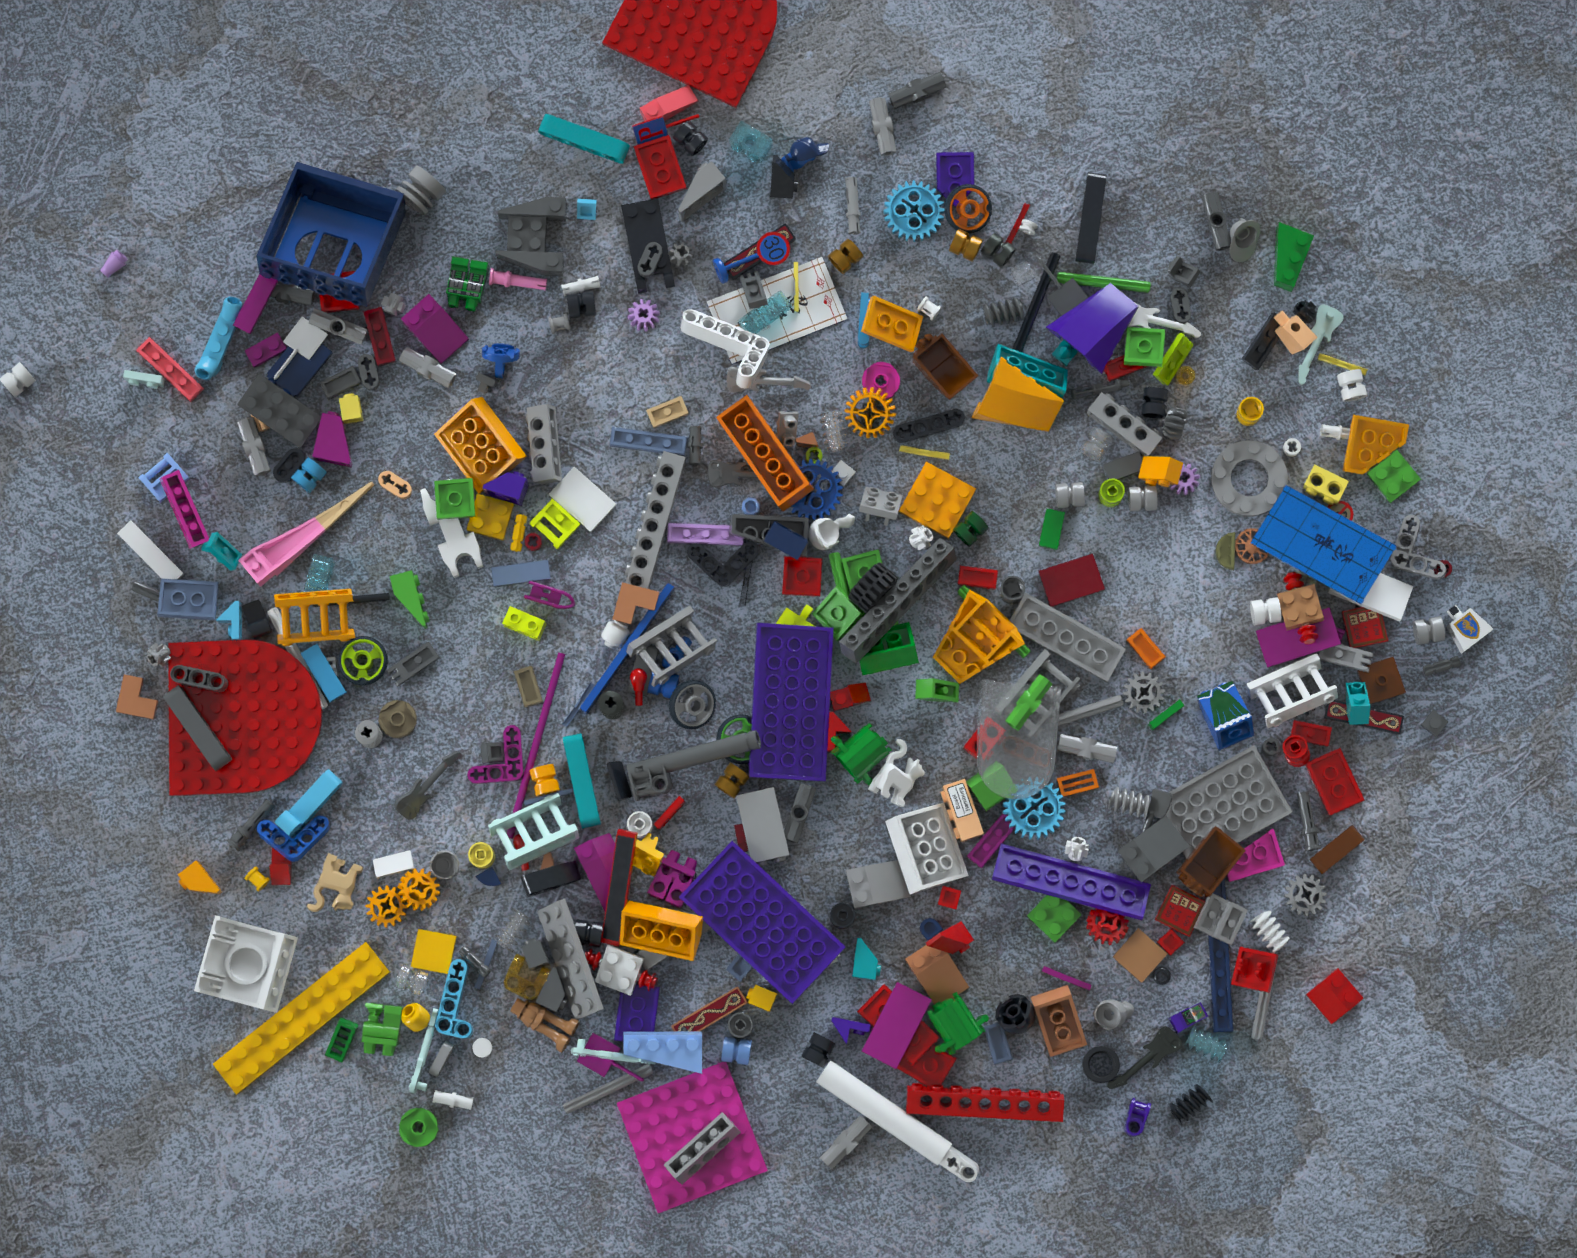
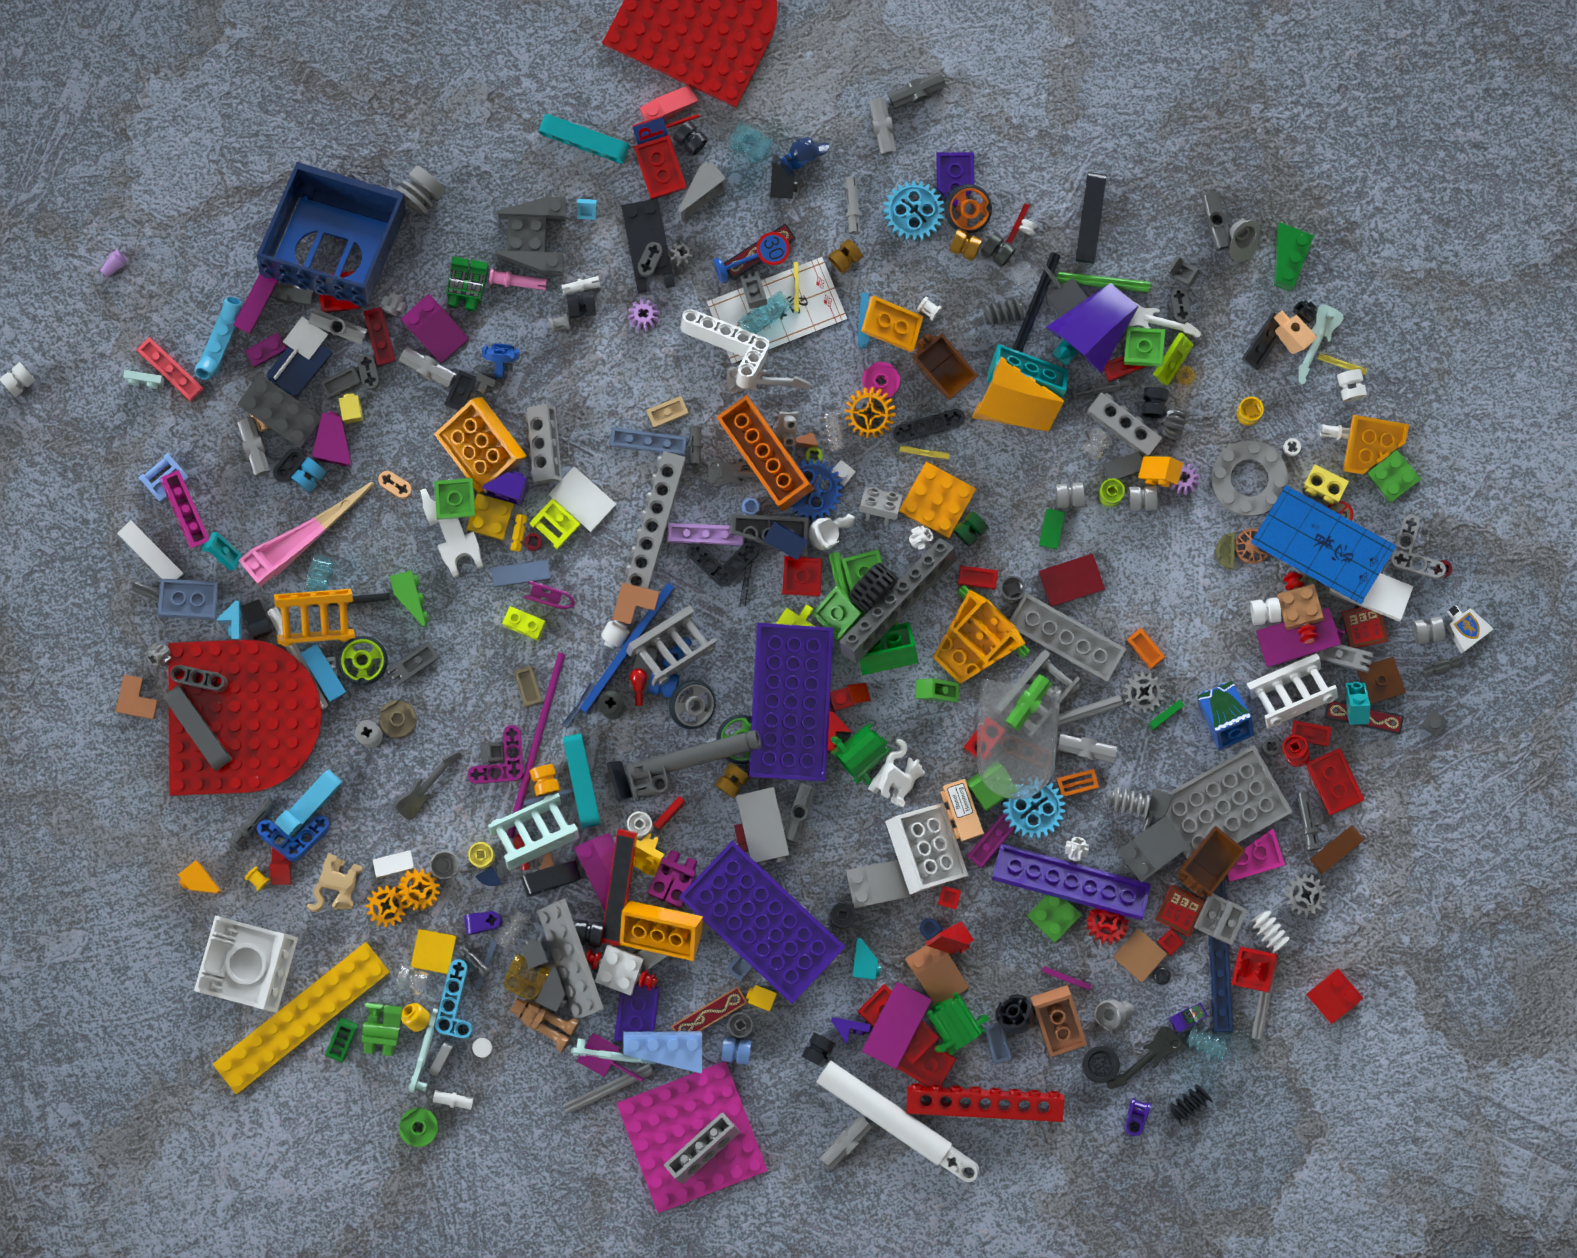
(460, 390): none -> black plate
(478, 922): none -> dark purple piece

